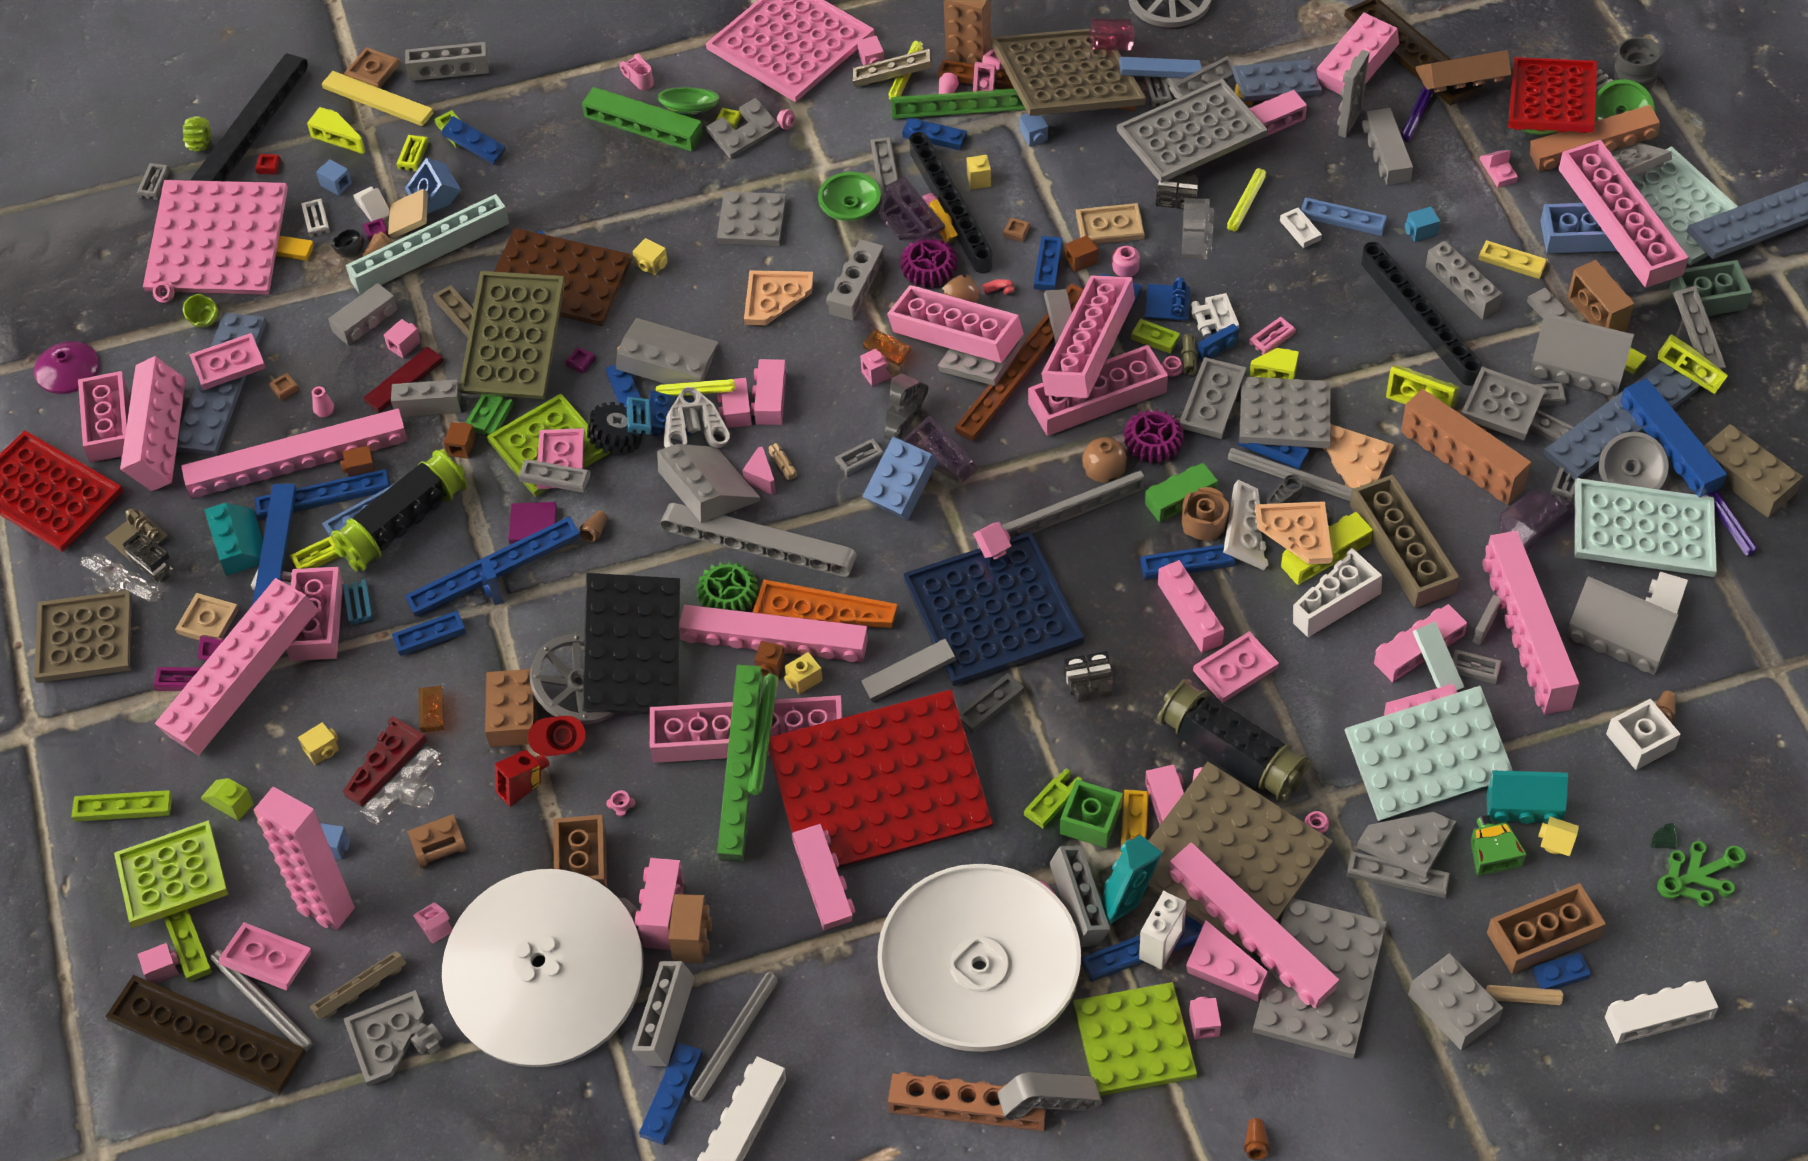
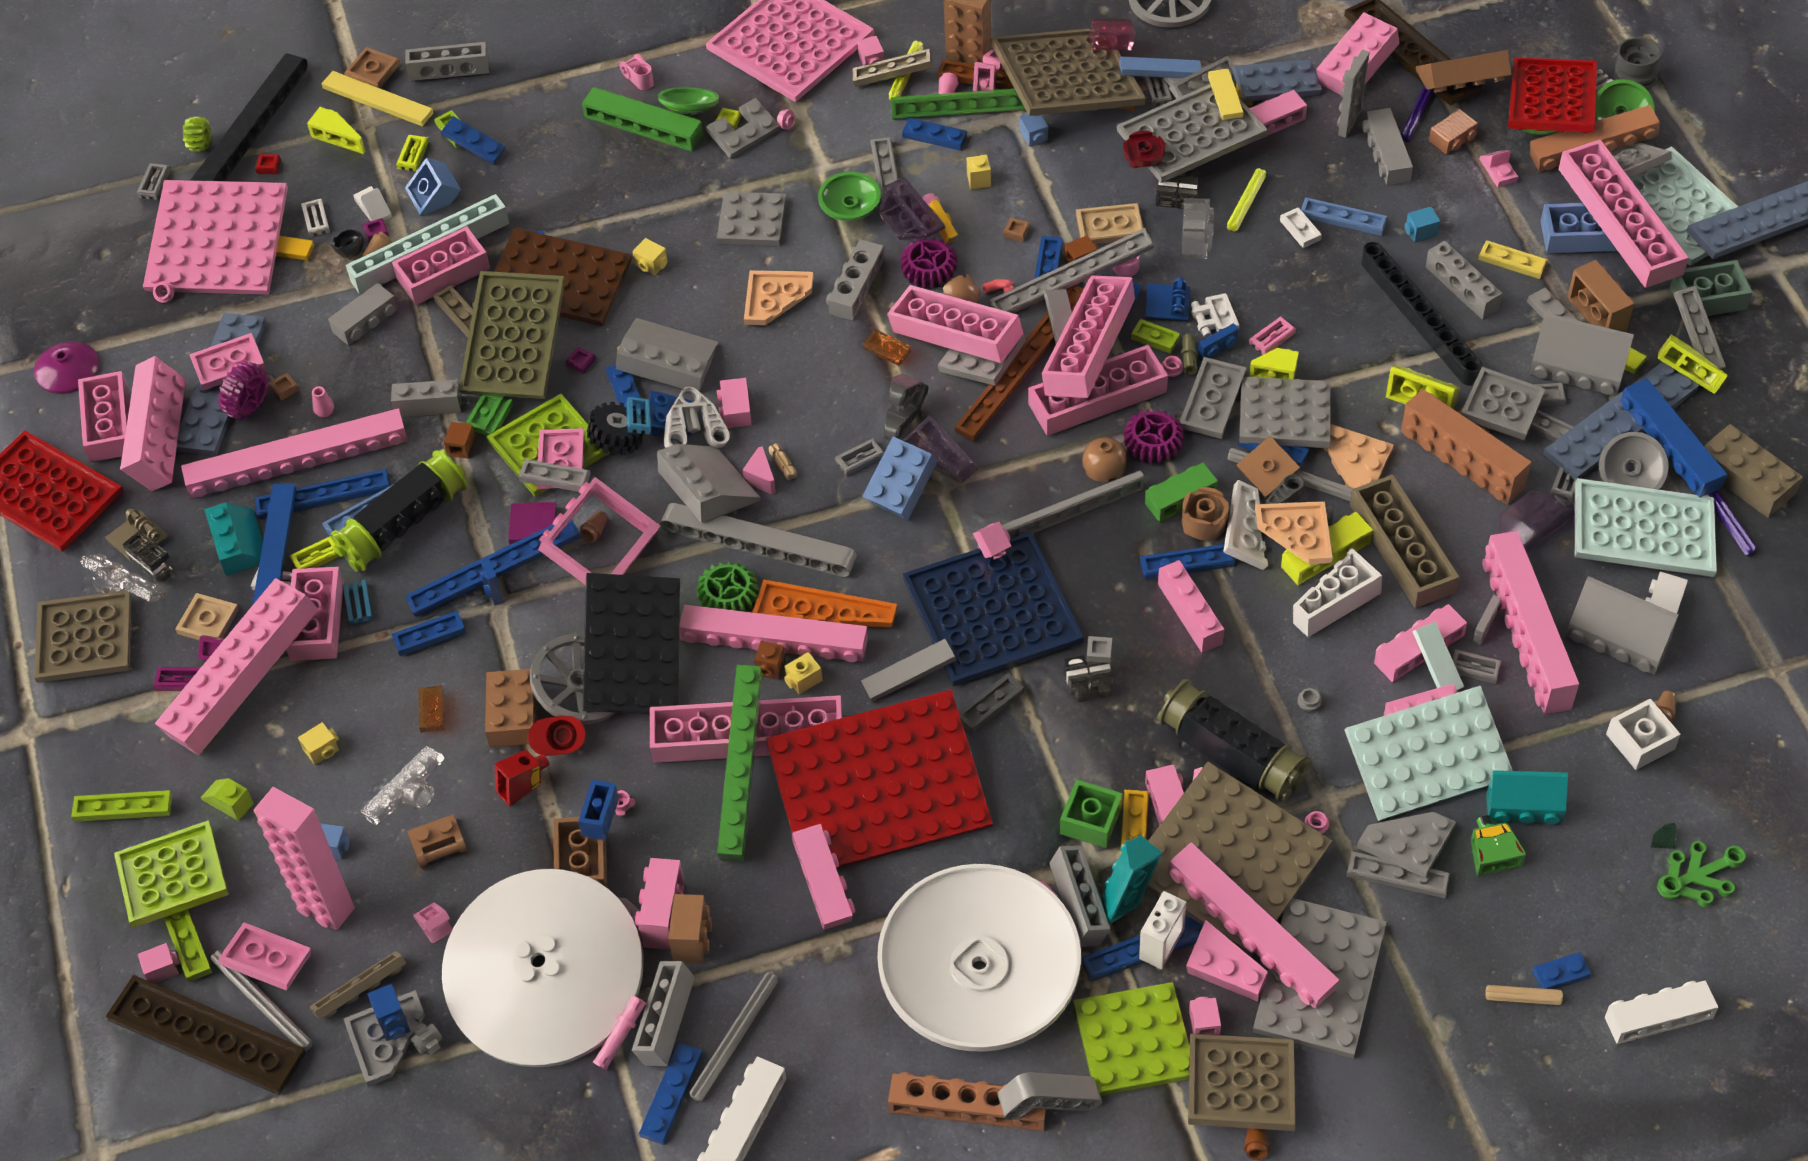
(200, 310): lime hair -> none
(243, 390): none -> magenta gear
(334, 177): medium blue brick -> none
(357, 461): dark orange brick -> none
(389, 755): dark red wing -> none
(389, 1012): none -> blue brick
(402, 338): bright pink brick -> none
(408, 213): tan tile -> none
(410, 372): dark red tile -> none
(441, 265): none -> bright pink brick
(598, 809): none -> blue brick
(617, 504): none -> bright pink window
(620, 1031): none -> bright pink pin
(704, 387): neon yellow axle -> none
(762, 734): bright green axle -> none
(769, 392): bright pink brick -> none
(874, 367): bright pink brick -> none
(941, 185): black beam -> none
(1050, 800): lime hinge -> none
(1074, 272): none -> light grey tile
(1099, 649): none -> light grey plate
(1143, 158): none -> dark red plate
(1225, 94): none -> light yellow tile
(1235, 667): bright pink plate -> none
(1241, 1082): none -> dark tan plate
(1267, 466): none -> medium nougat plate
(1309, 699): none -> light grey plate
(1453, 132): none -> nougat brick
(1455, 1001): light grey brick -> none
(1545, 928): medium nougat brick -> none
(1558, 836): light yellow brick -> none

